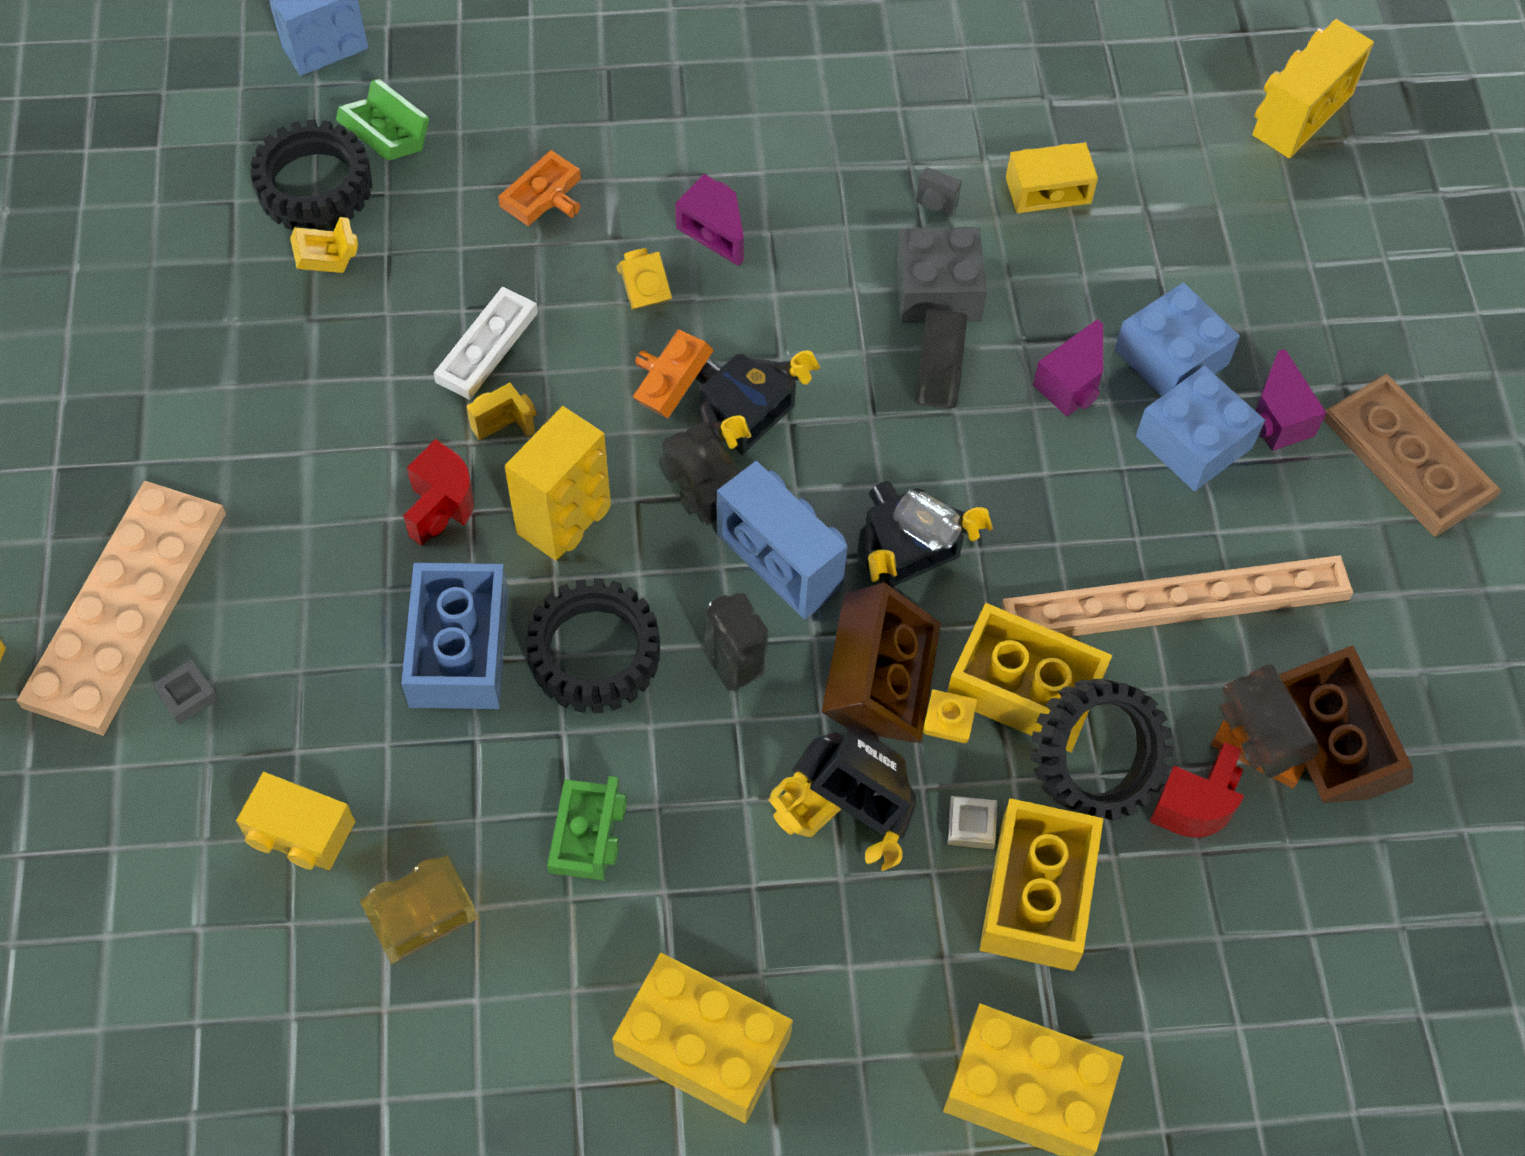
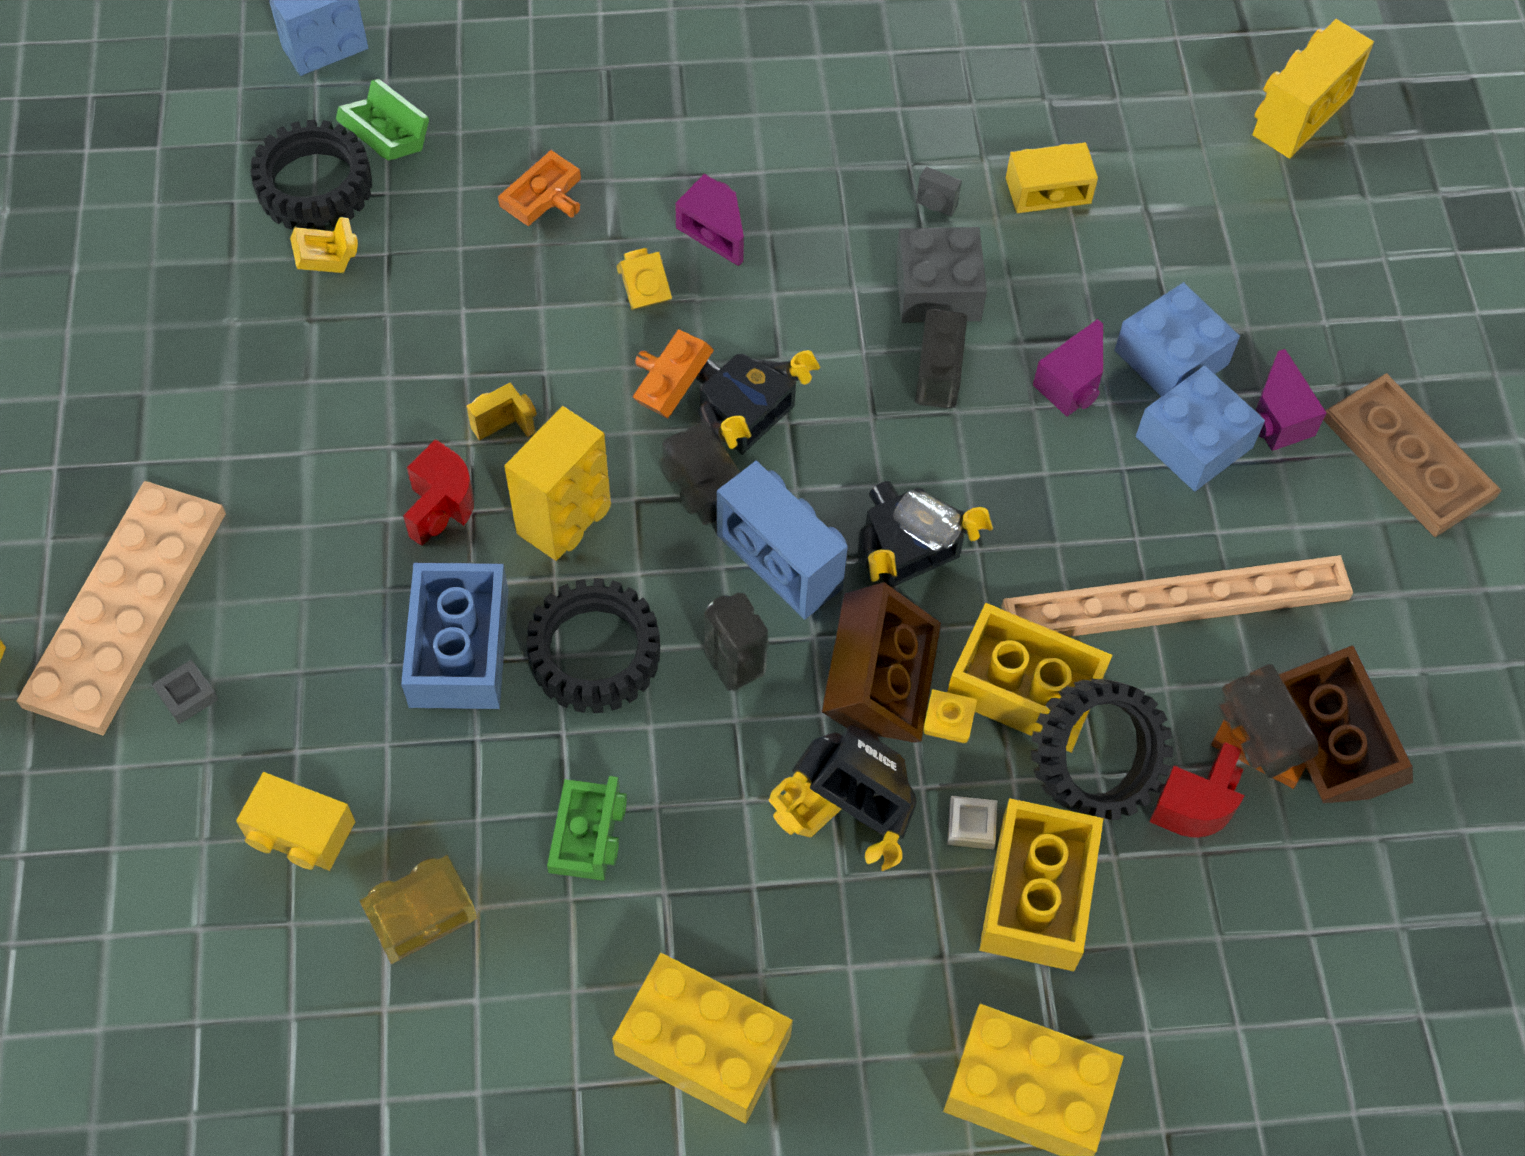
(485, 343): white plate -> none

